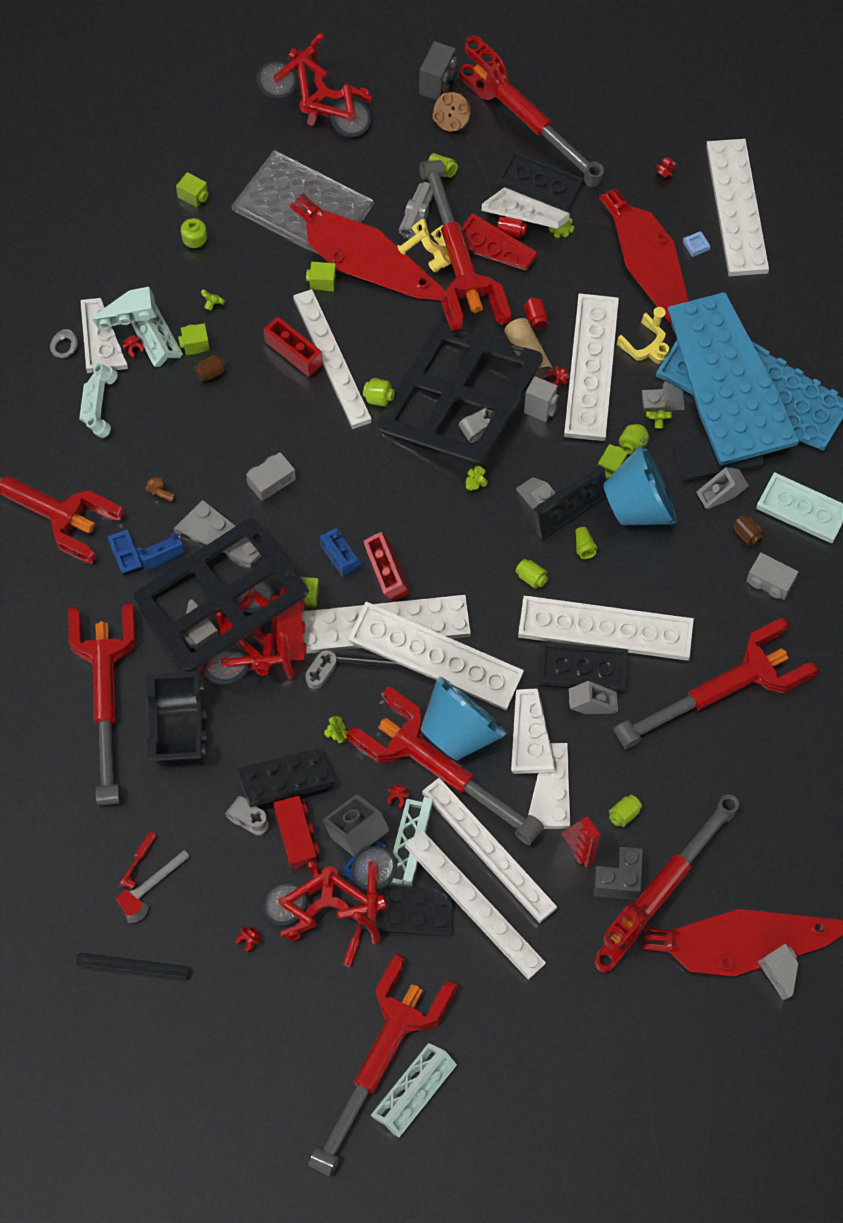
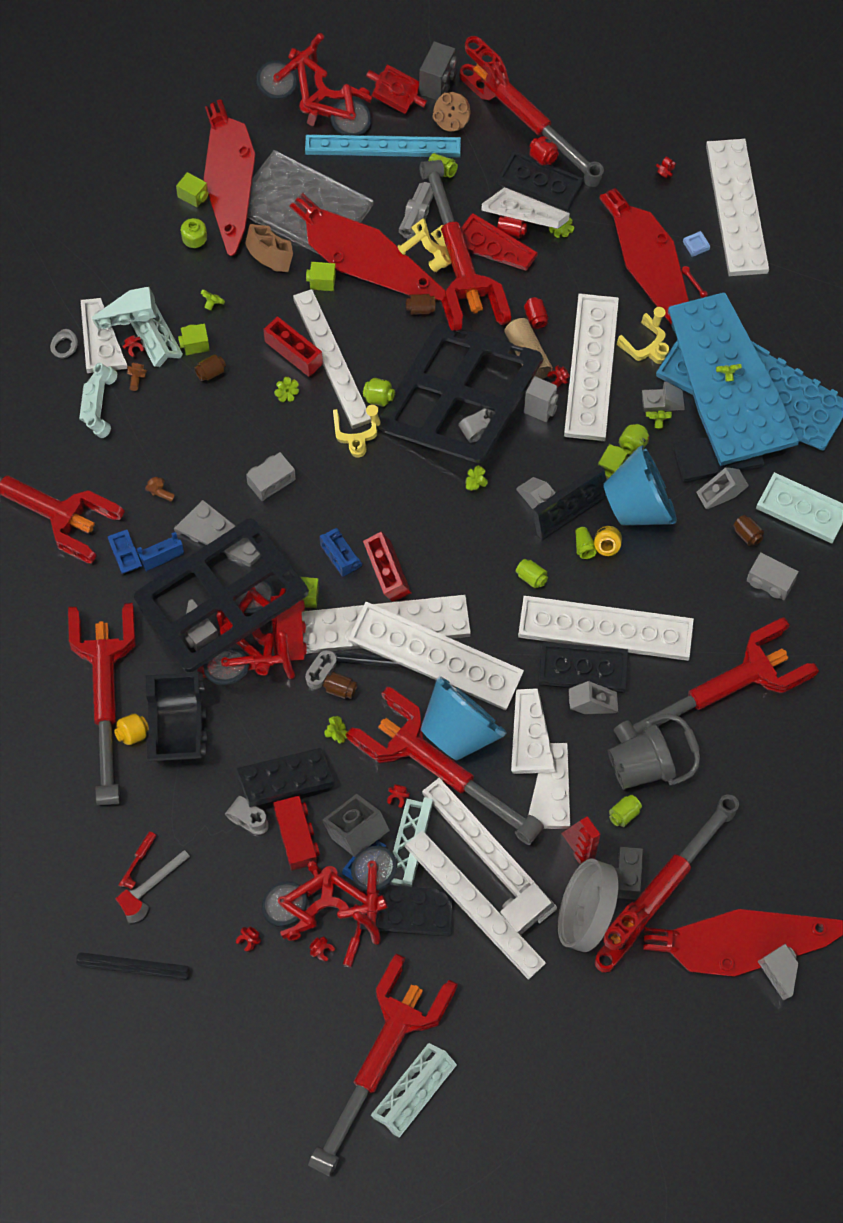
(131, 729): none -> yellow head
(136, 371): none -> dark orange plate
(229, 174): none -> red wing
(269, 248): none -> medium nougat brick
(286, 389): none -> lime plant
(318, 946): none -> red plate
(340, 685): none -> reddish brown brick
(360, 438): none -> light yellow piece
(382, 145): none -> medium azure tile
(396, 89): none -> red plate
(420, 304): none -> reddish brown brick
(526, 907): none -> brick
(543, 150): none -> red head
(588, 905): none -> light grey brick
(608, 540): none -> yellow head
(648, 757): none -> dark grey piece
(686, 271): none -> red hinge
(728, 370): none -> lime plant

